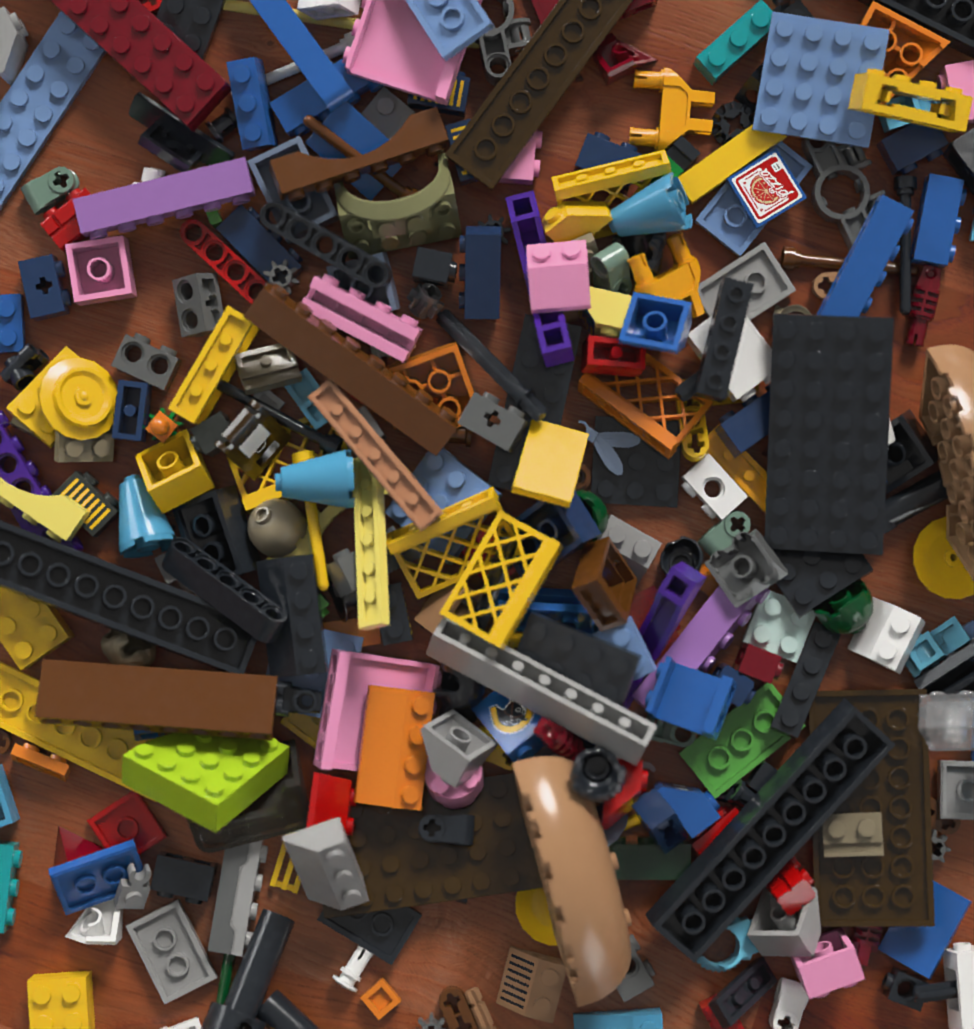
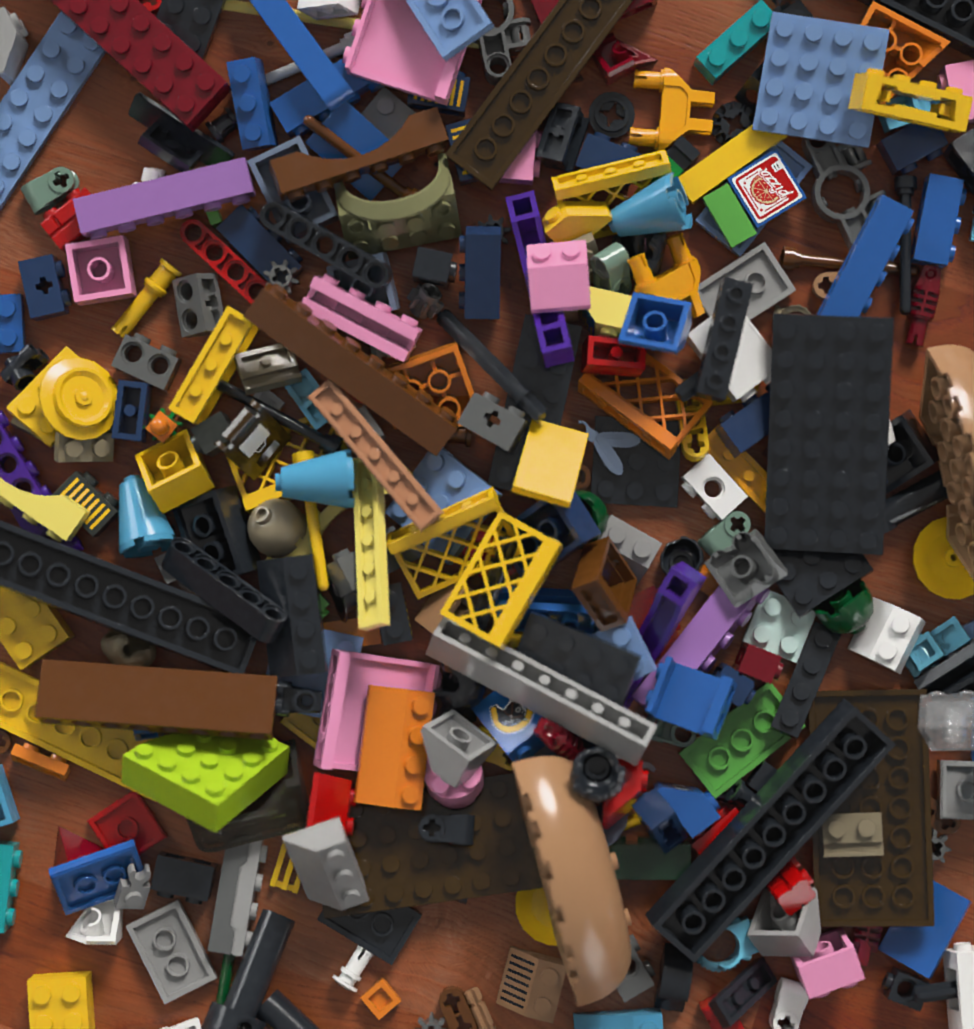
(154, 288): none -> yellow pin
(562, 137): none -> black hinge
(624, 110): none -> black gear
(673, 979): none -> black brick
(729, 216): none -> bright green tile

